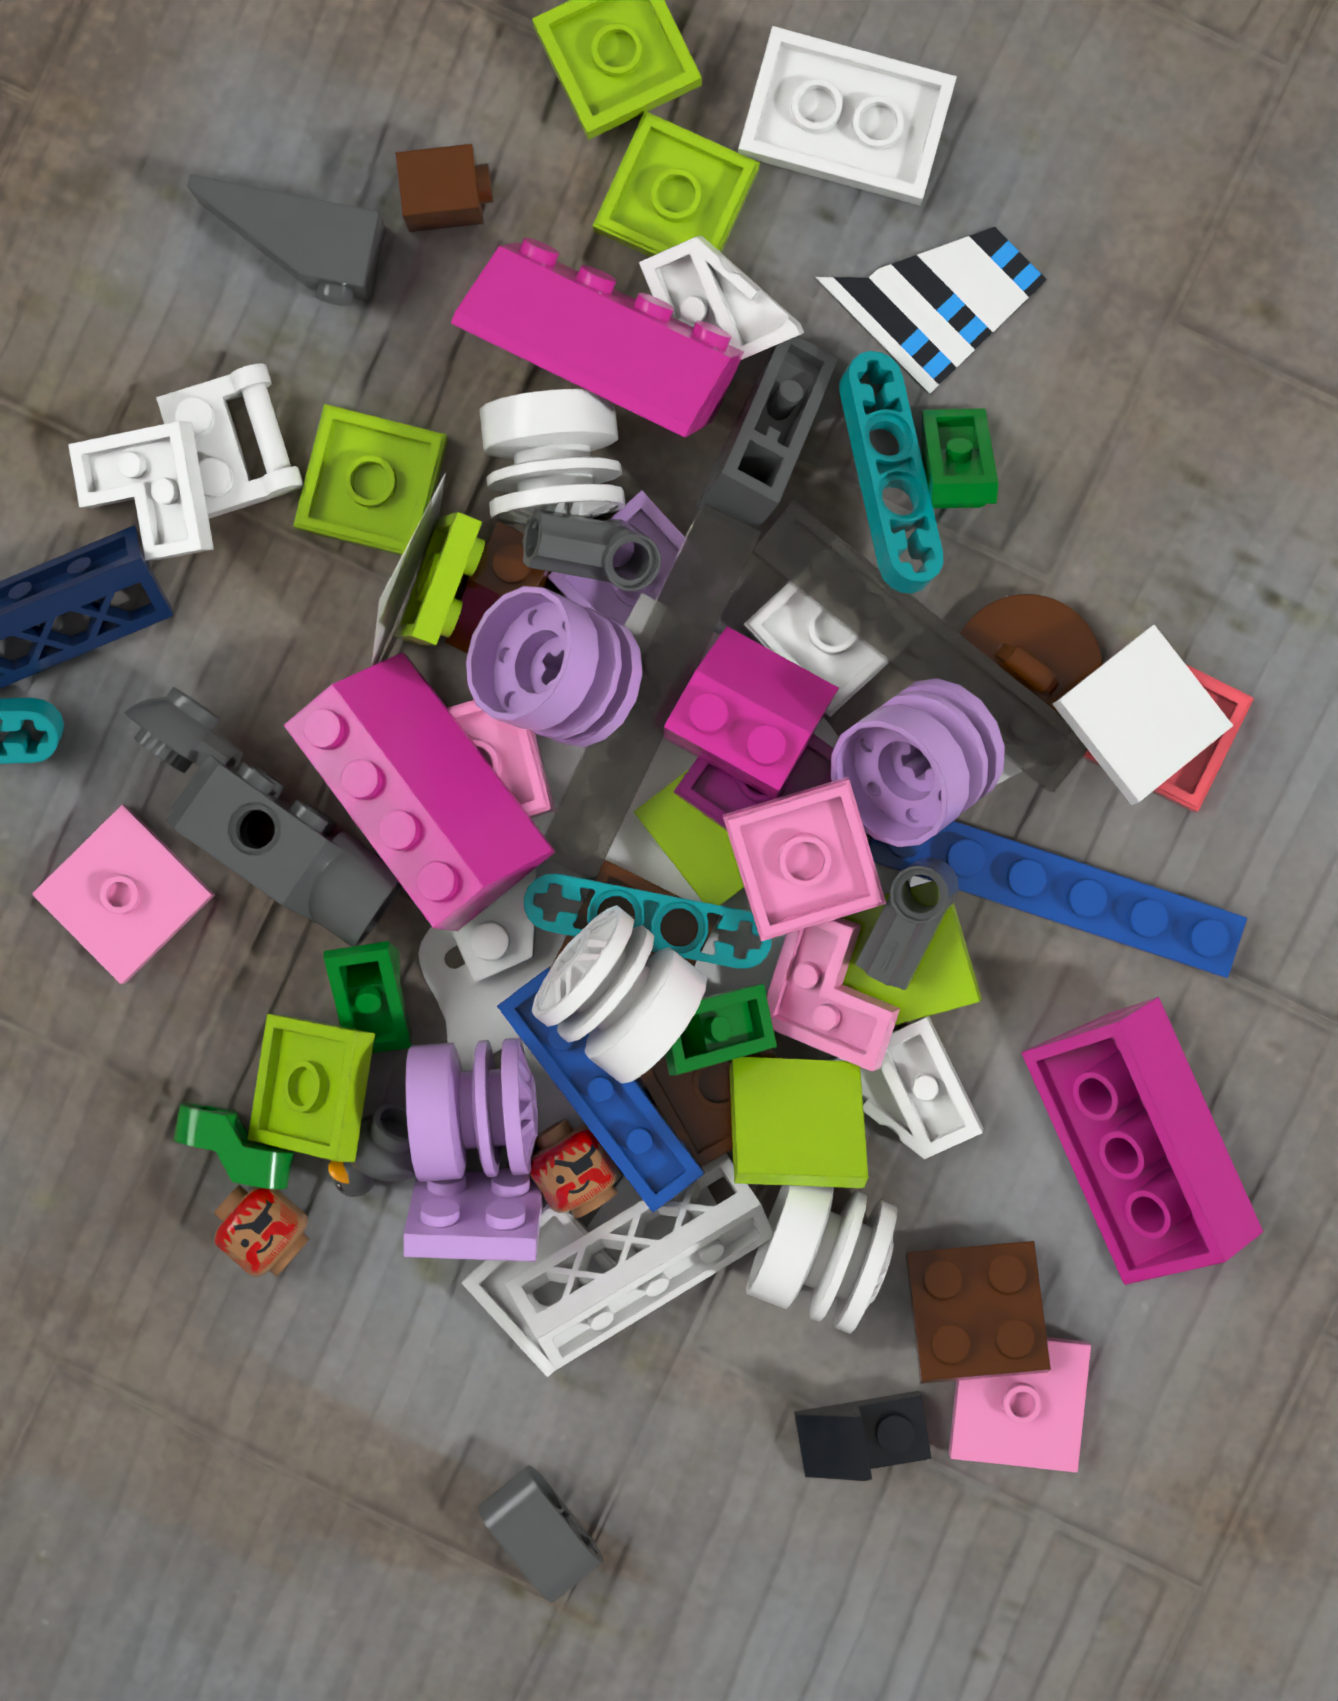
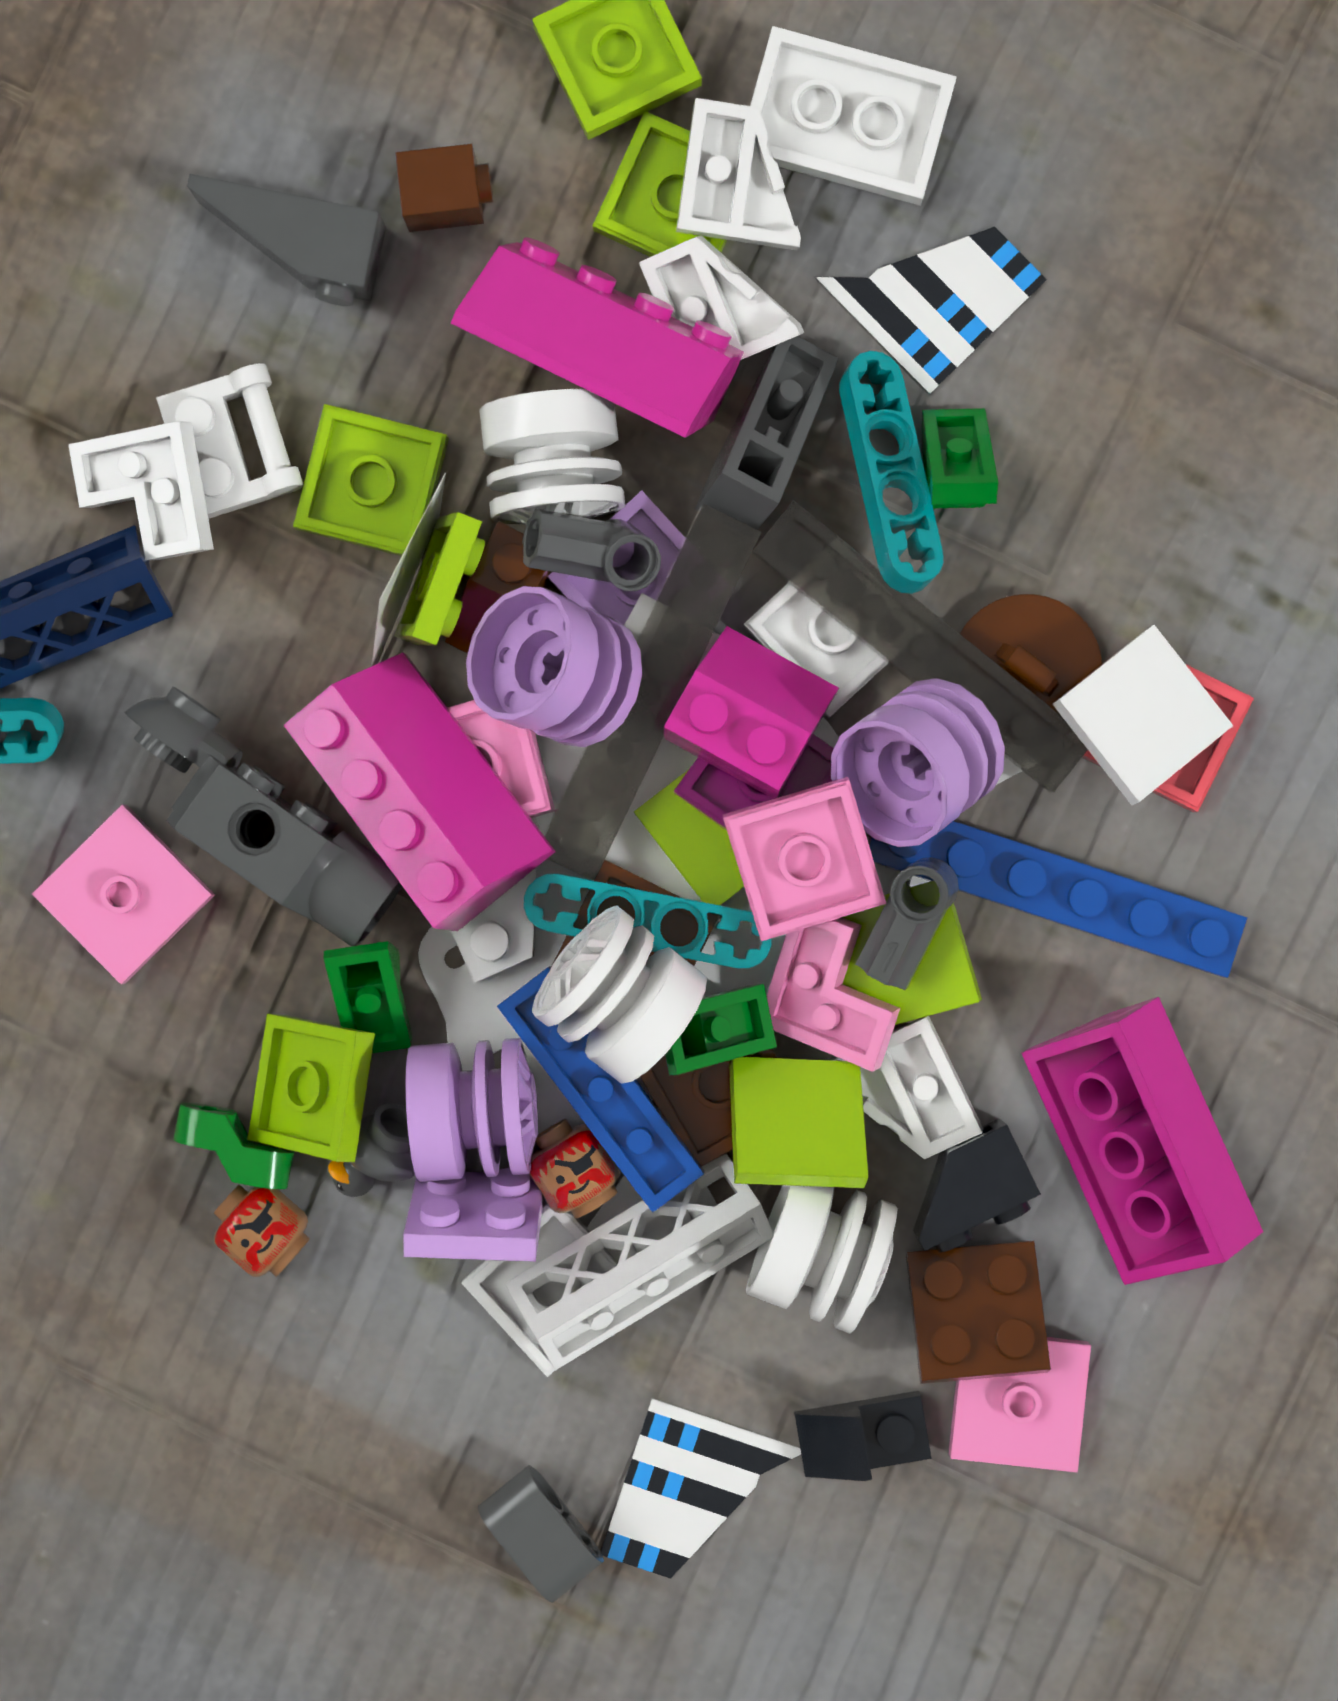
(684, 1486): none -> sticker
(732, 180): none -> white wing
(973, 1184): none -> black slope

